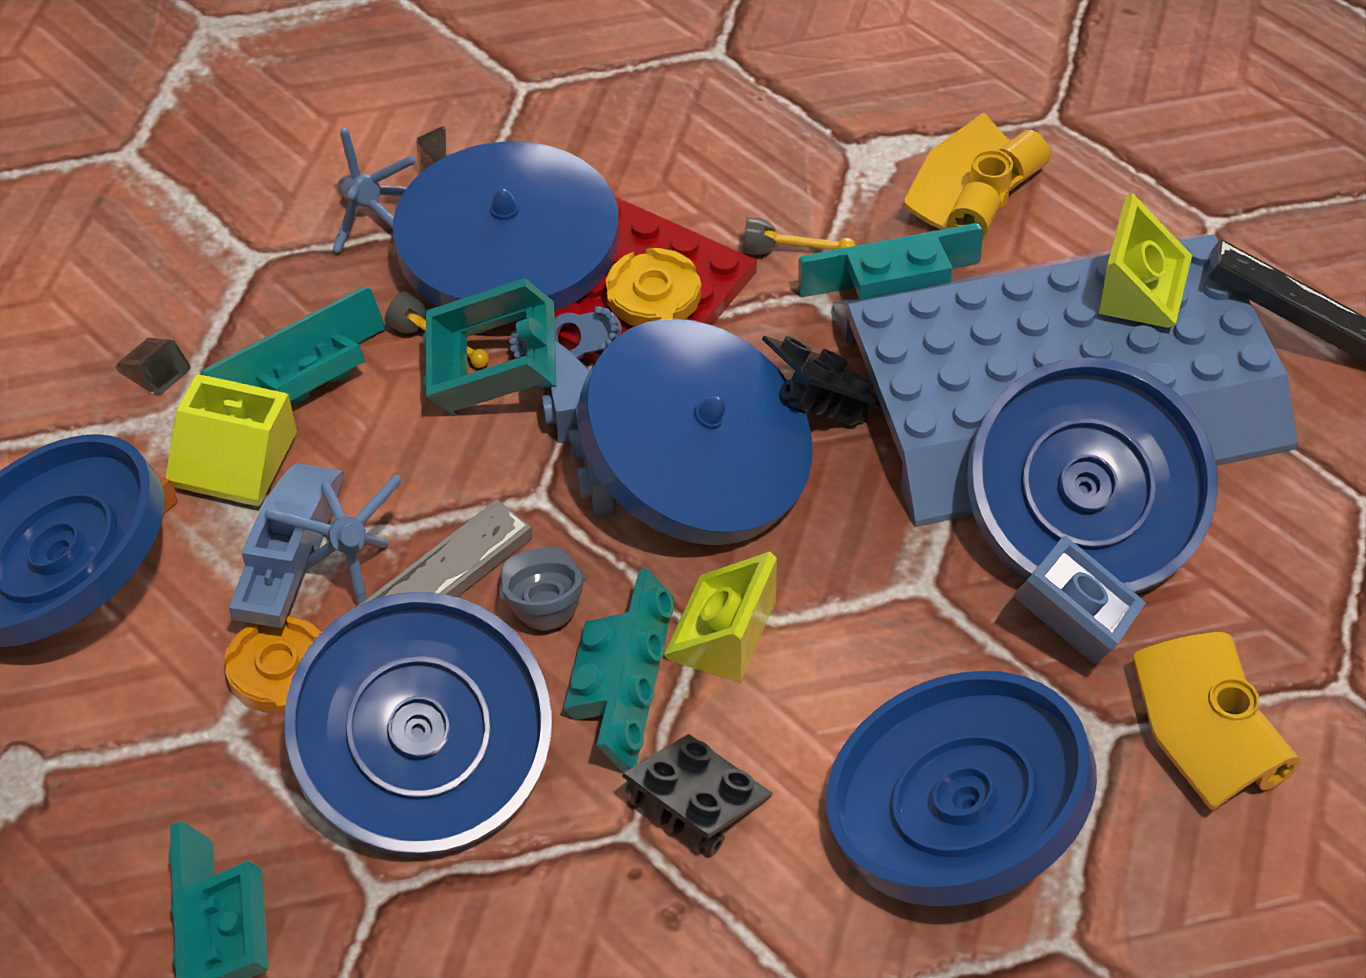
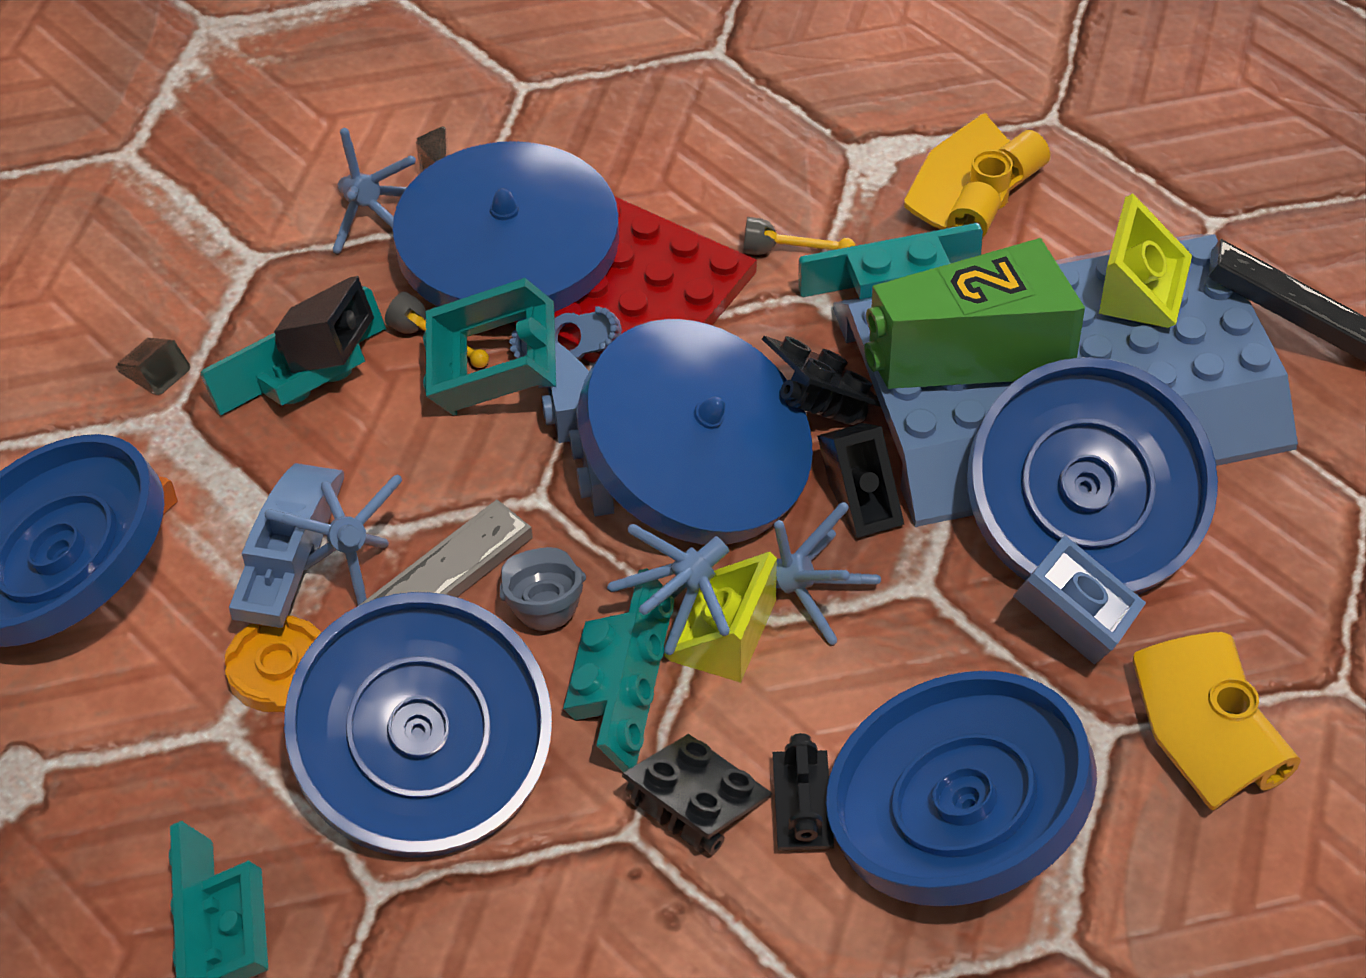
(229, 439): neon yellow slope -> none
(324, 327): none -> black slope
(653, 287): yellow tile -> none
(691, 571): none -> medium blue plant
(797, 572): none -> medium blue plant
(801, 795): none -> black hinge
(862, 477): none -> black slope
(974, 320): none -> bright green slope

